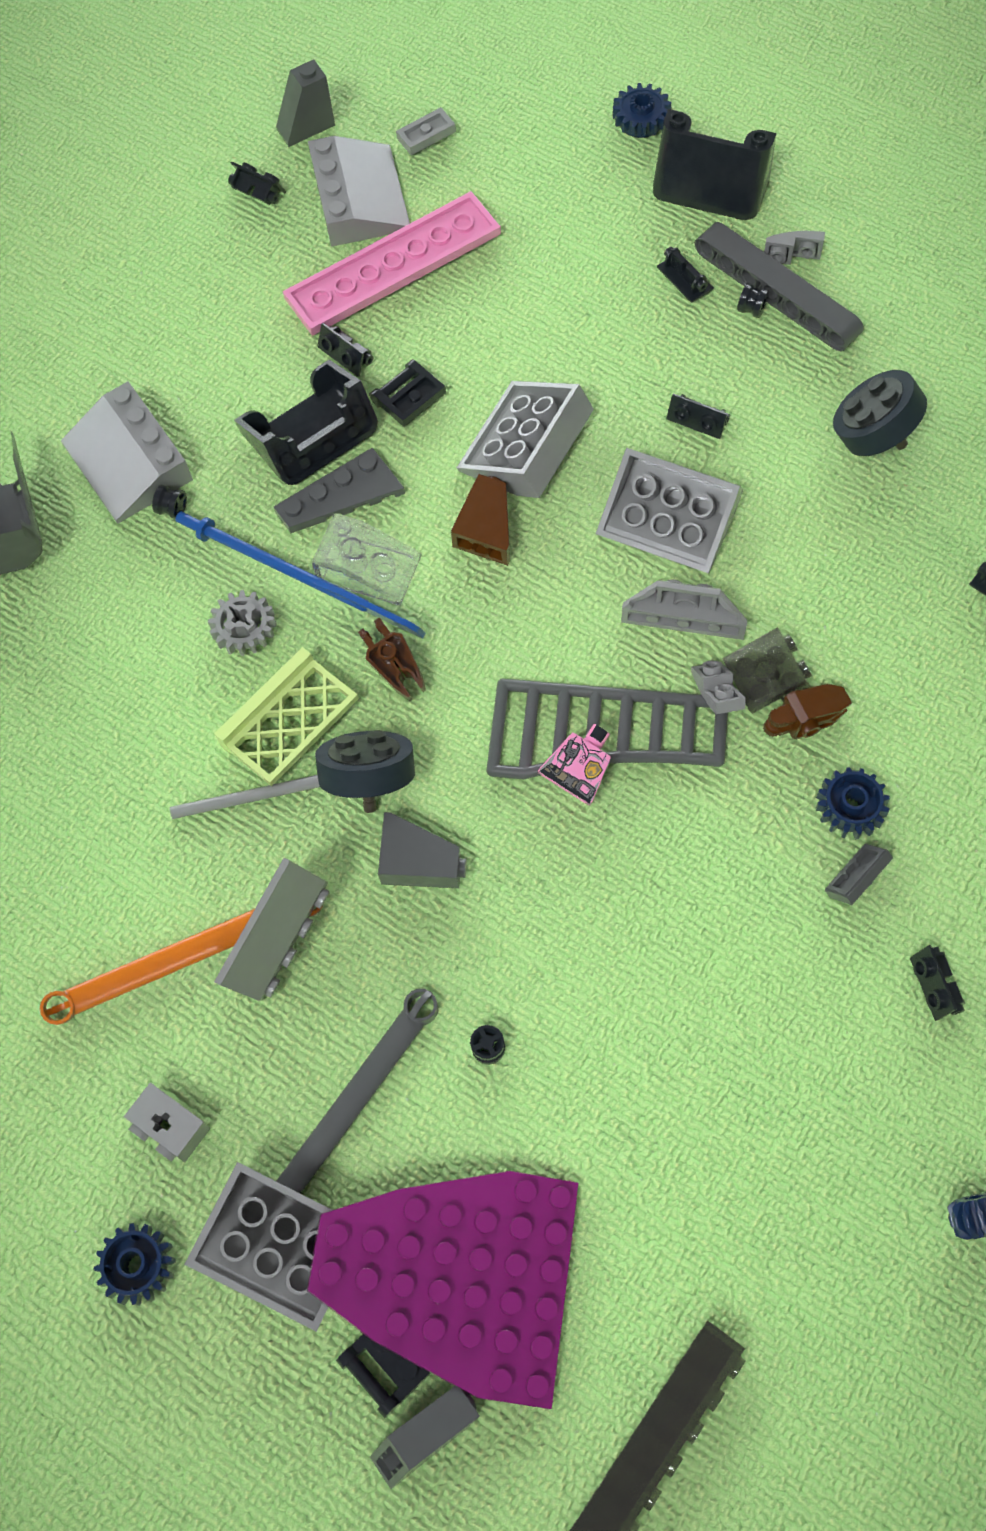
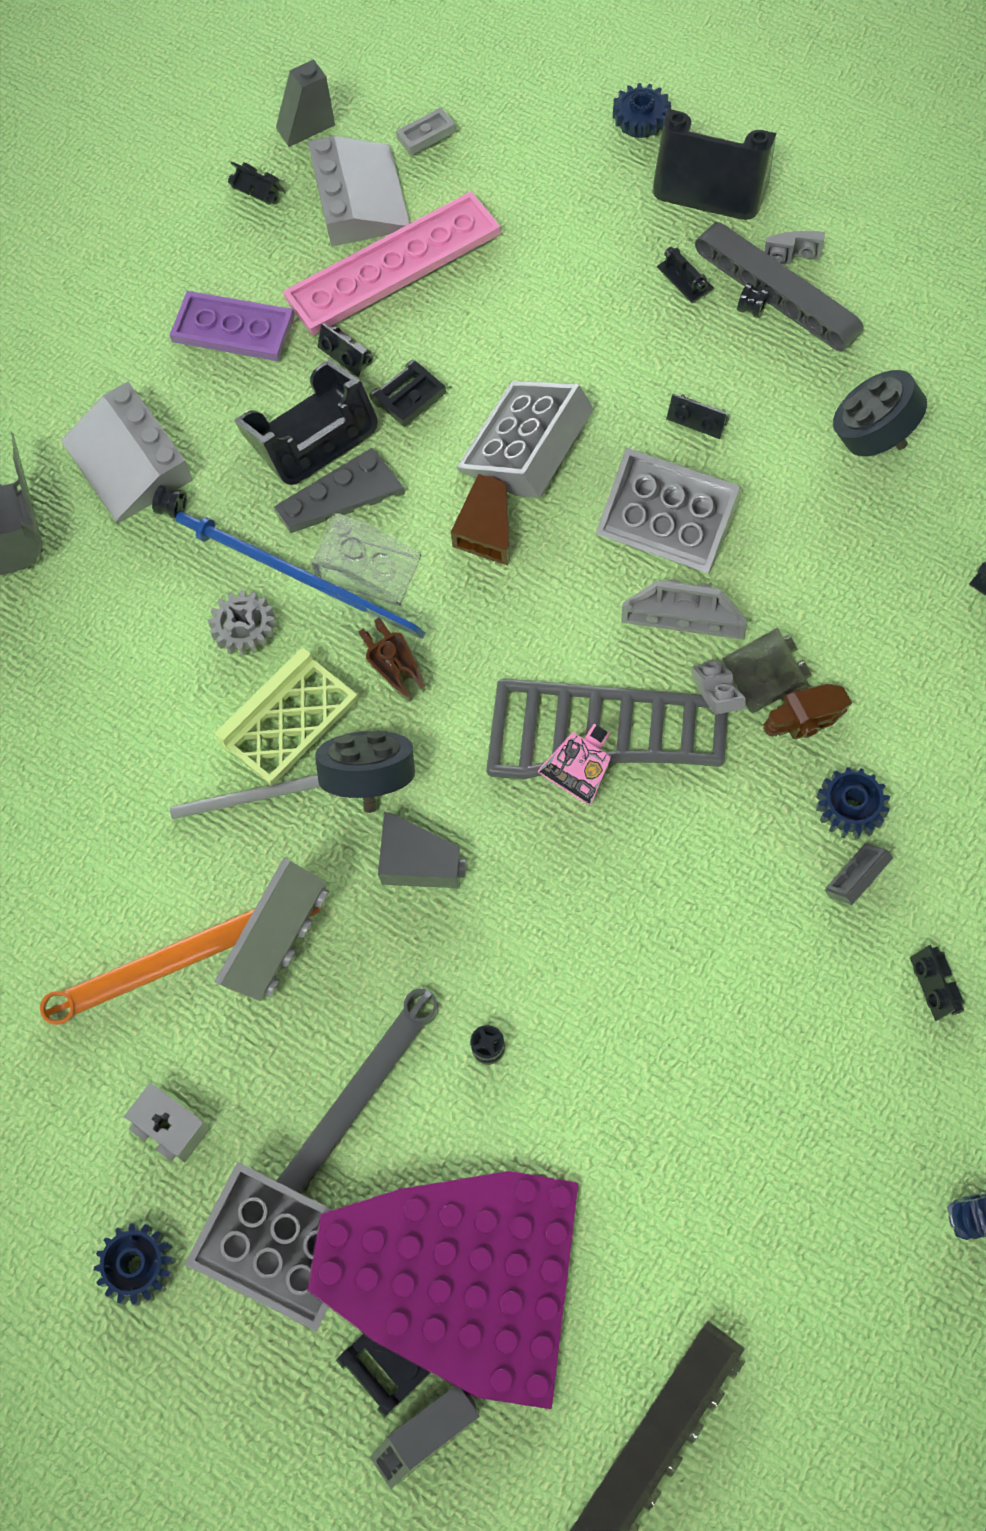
(232, 325): none -> medium lavender plate

